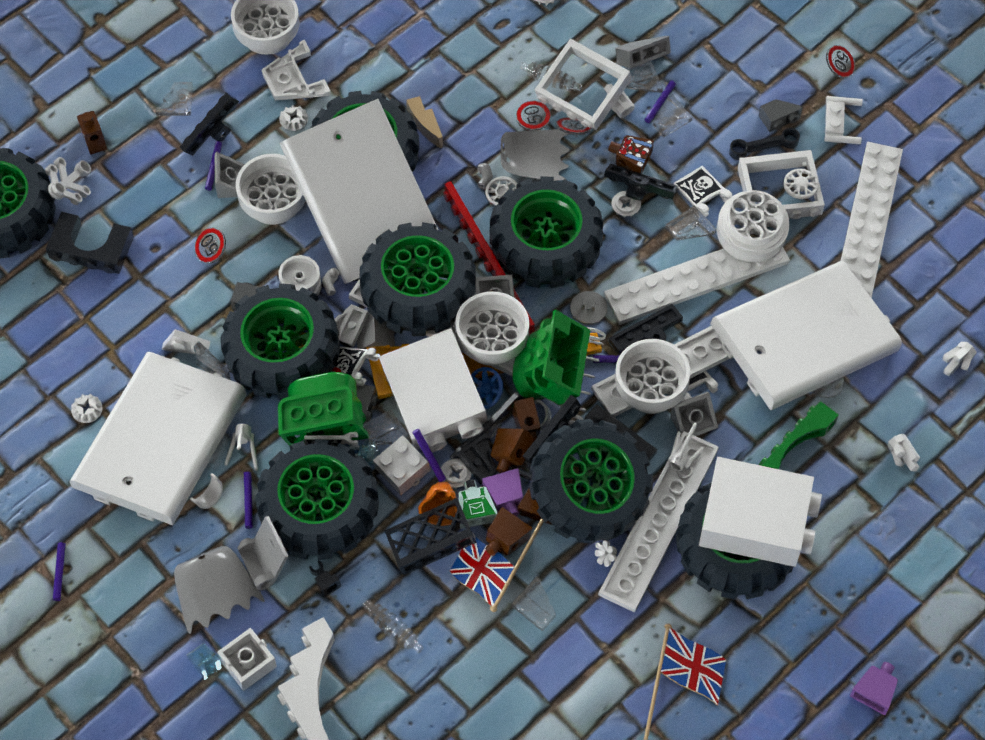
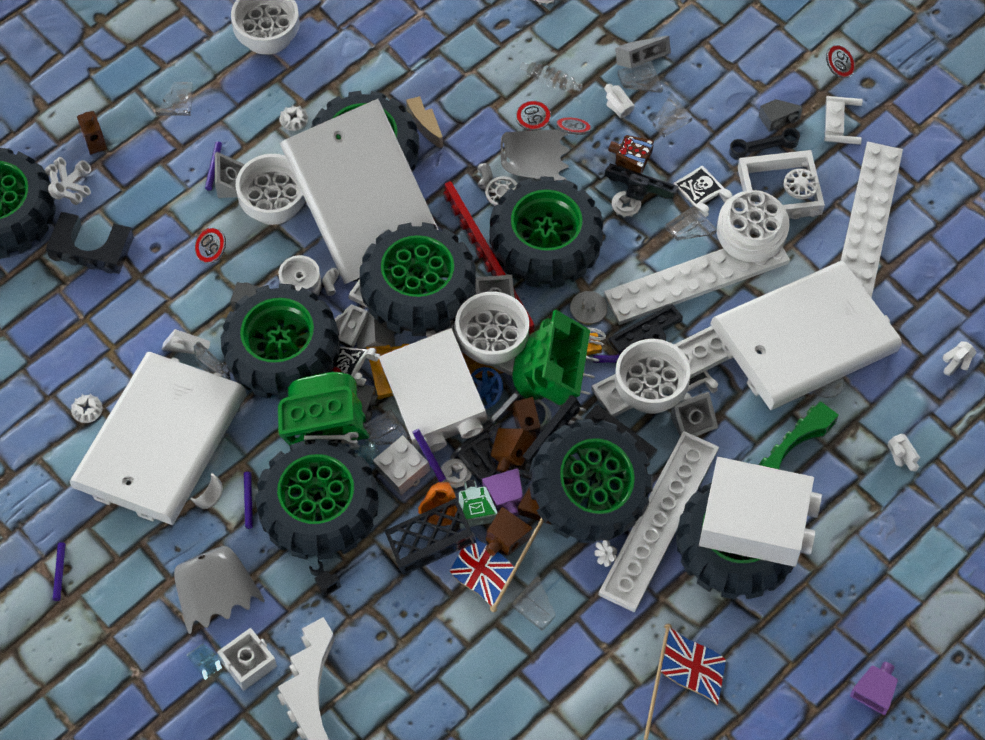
(211, 125): black plate -> none
(242, 436): white plant -> none
(263, 555): light grey door -> none
(286, 79): white wing -> none
(393, 626): clear piece -> none
(573, 47): white window -> none
(660, 101): dark purple bar -> none
(678, 460): white plant -> none

